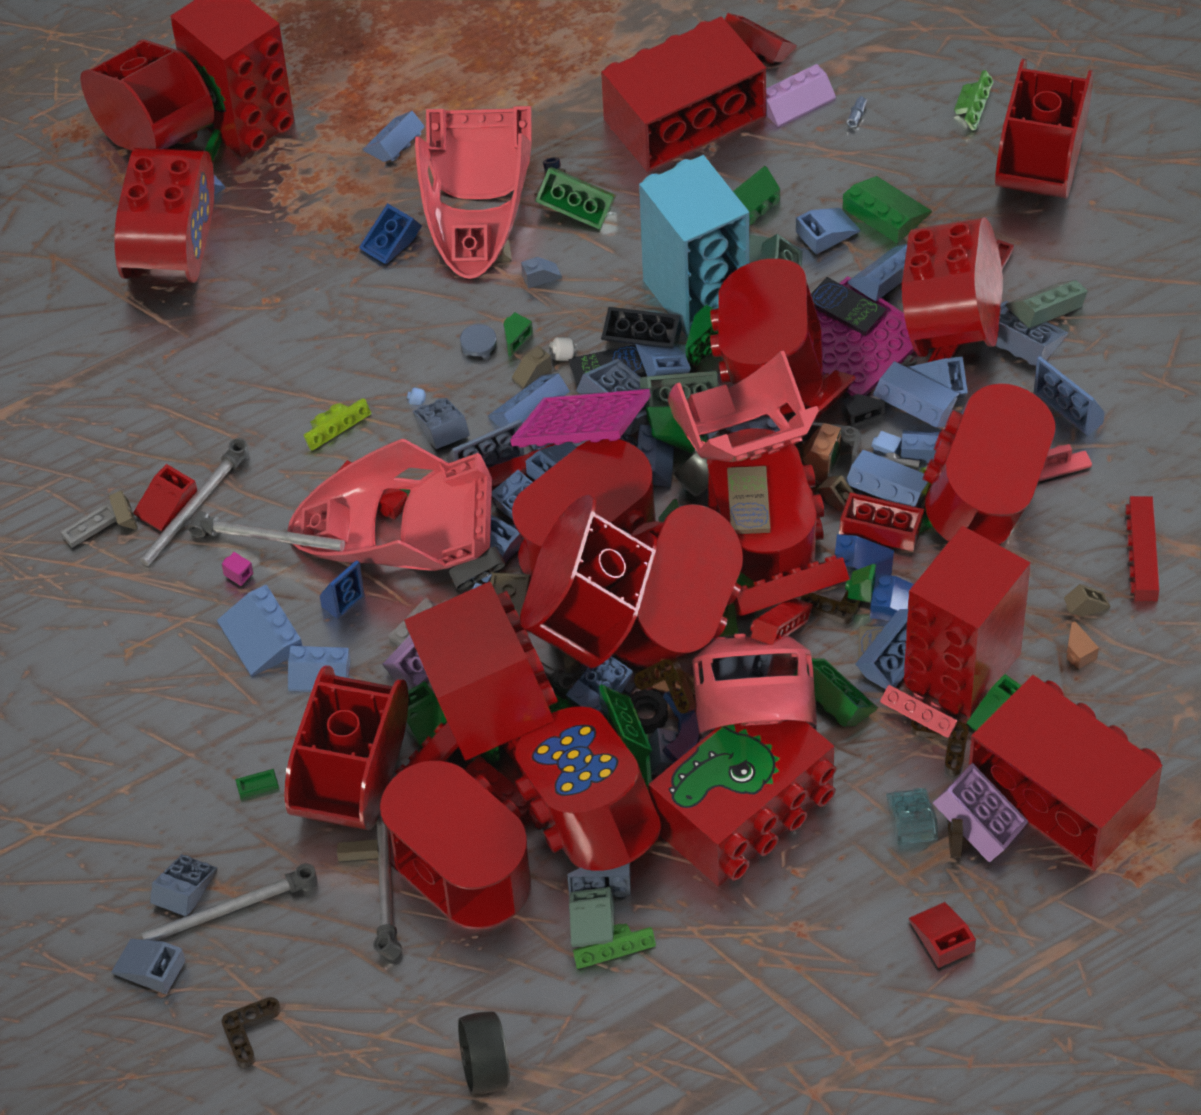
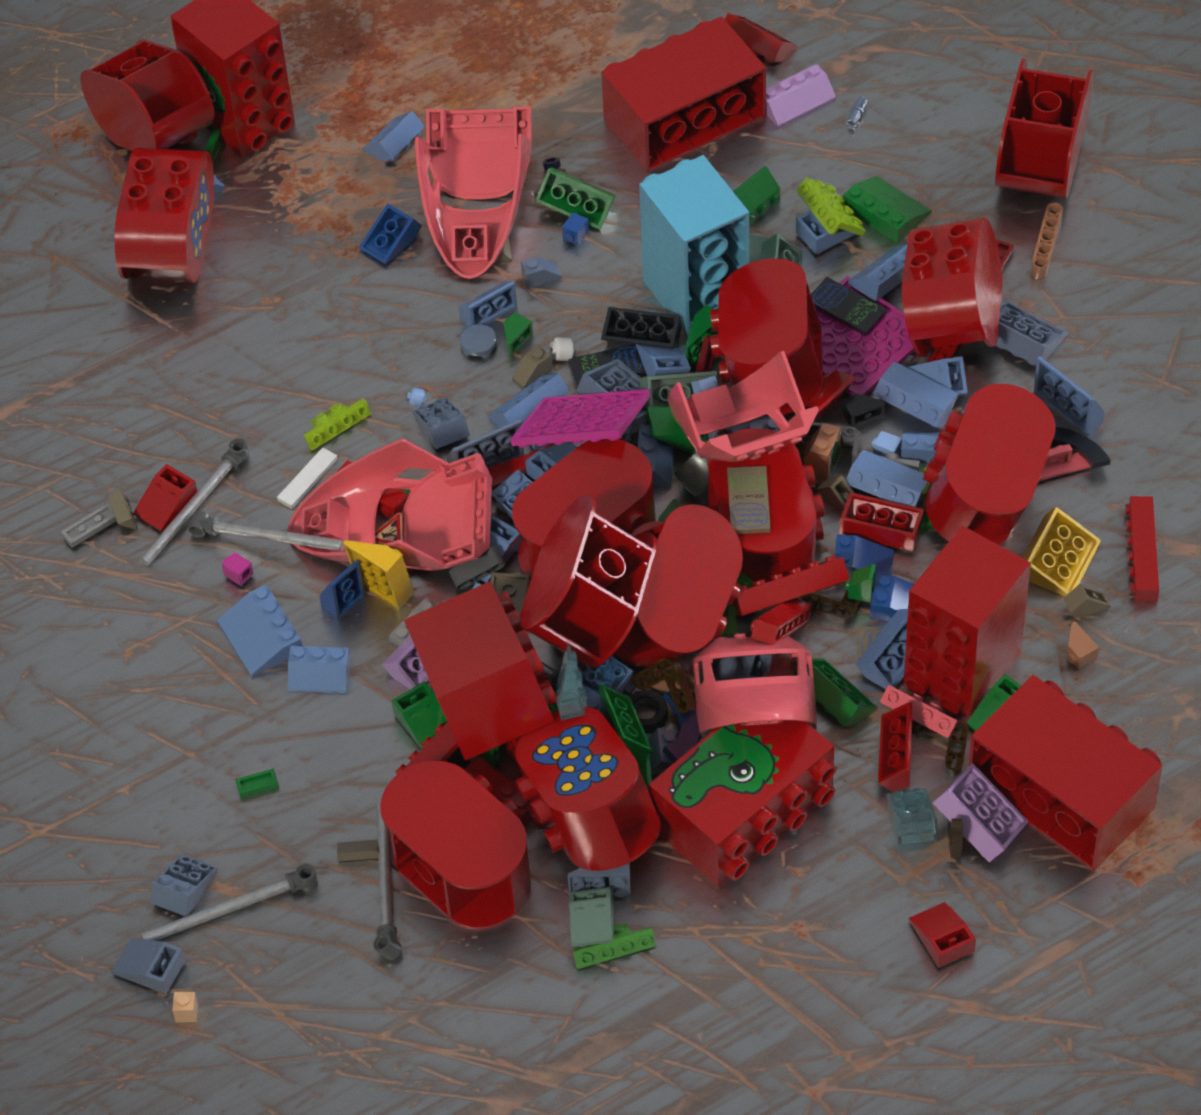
(185, 1007): none -> light nougat brick
(239, 1027): dark brown beam -> none
(307, 478): none -> white tile
(345, 750): red brick -> none
(382, 571): none -> yellow slope
(390, 531): none -> piece
(483, 1052): pearl dark grey wheel -> none
(489, 304): none -> medium blue slope
(570, 693): none -> clear light blue slope
(575, 228): none -> blue brick
(704, 384): none -> light blue brick
(706, 356): none -> dark red tile
(829, 207): none -> lime bracket
(895, 748): none -> red slope
(973, 99): bright green bracket -> none
(1046, 241): none -> nougat beam
(1048, 303): sand green slope -> none
(1060, 552): none -> yellow slope
(1086, 447): none -> black tile

